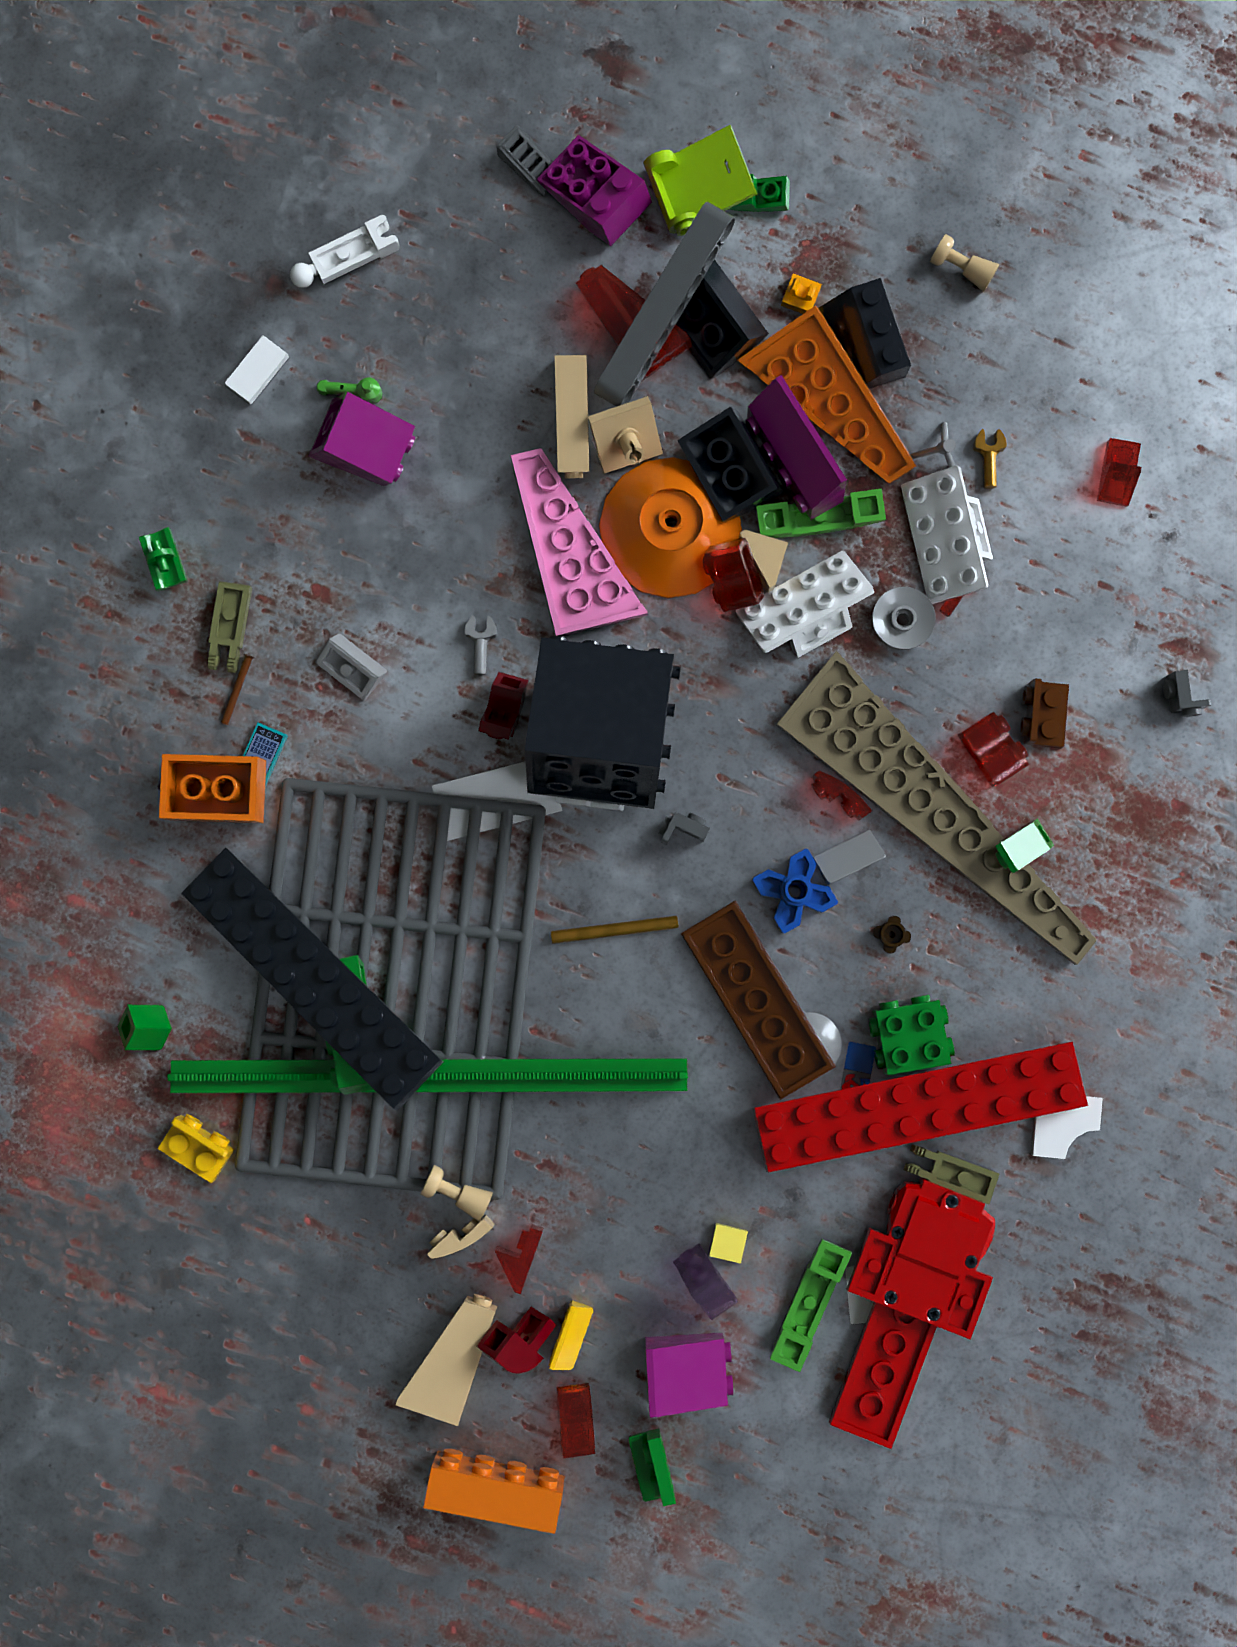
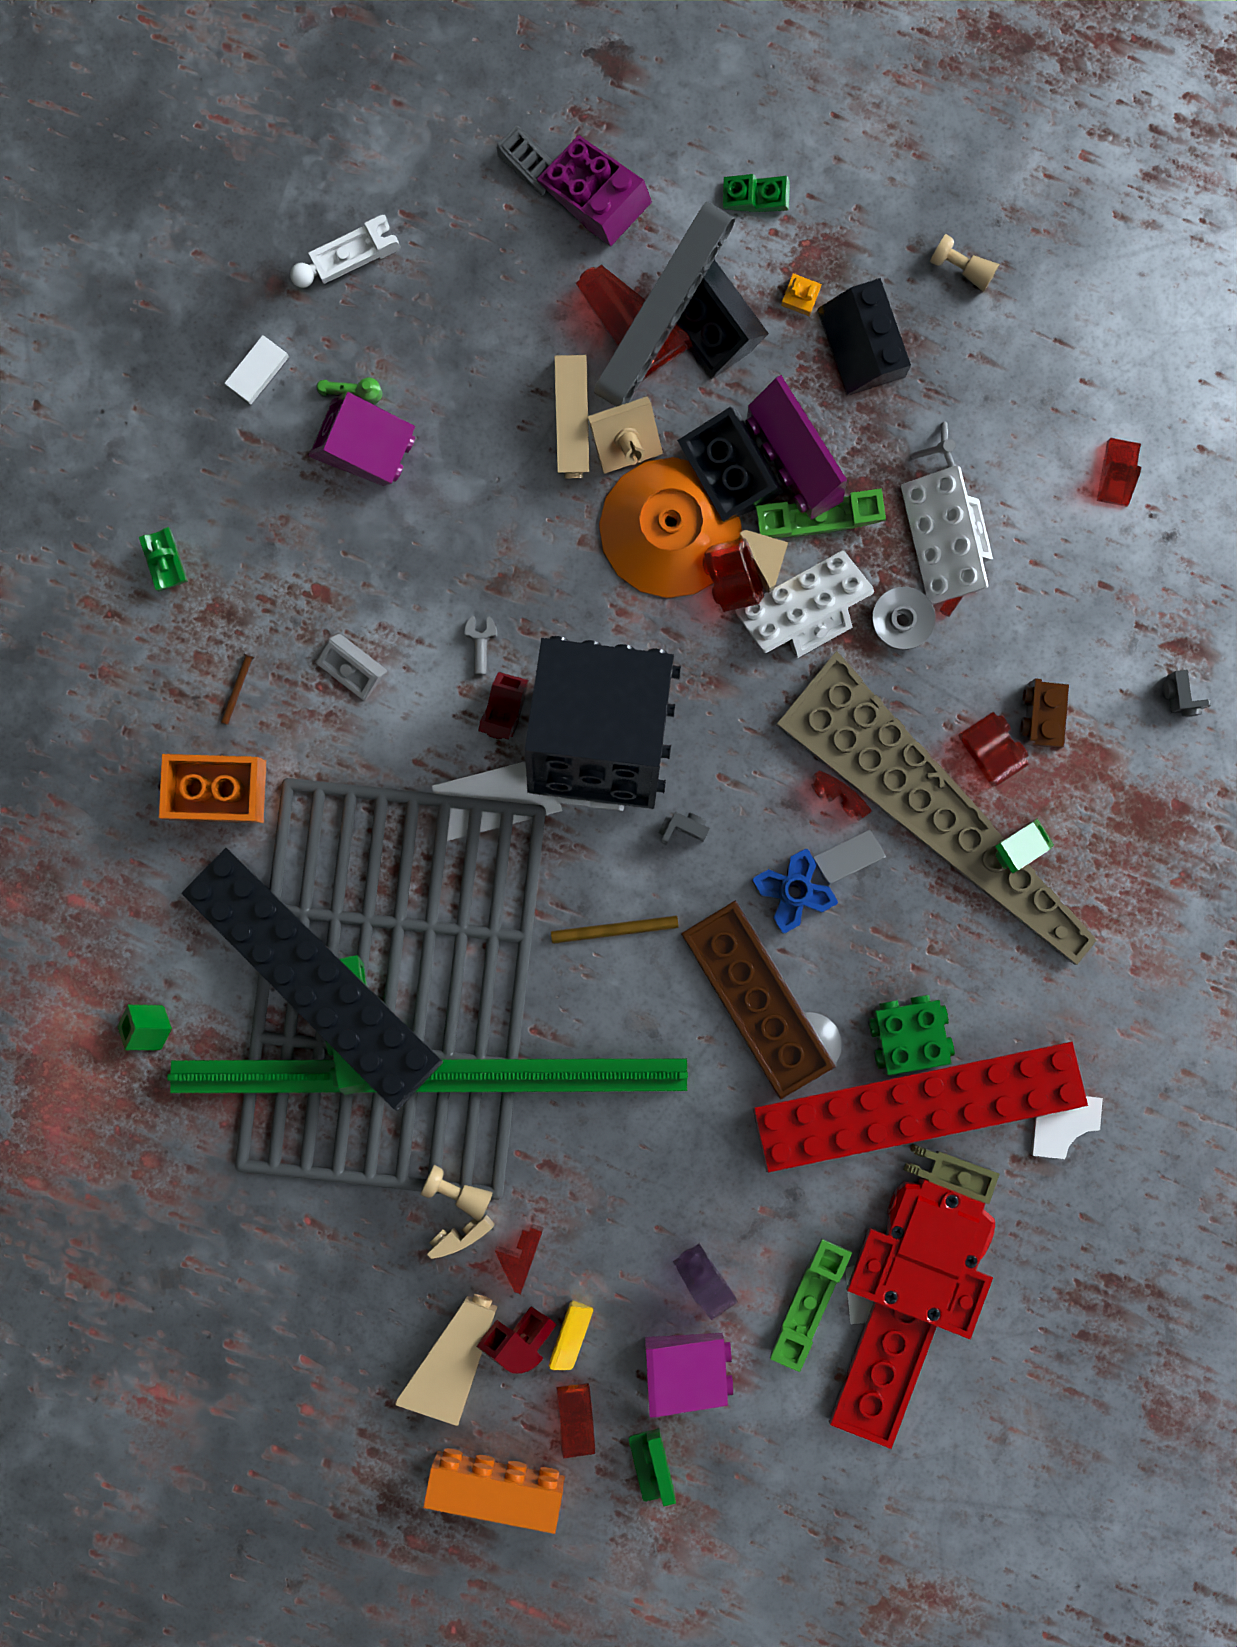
(196, 1147): yellow bracket -> none
(229, 623): olive hinge -> none
(266, 744): tile -> none
(574, 565): bright pink wing -> none
(698, 176): lime door -> none
(728, 1243): light yellow tile -> none
(831, 391): orange wing -> none
(857, 1065): blue sticker -> none
(901, 935): dark brown plate -> none
(989, 453): pearl gold bar -> none

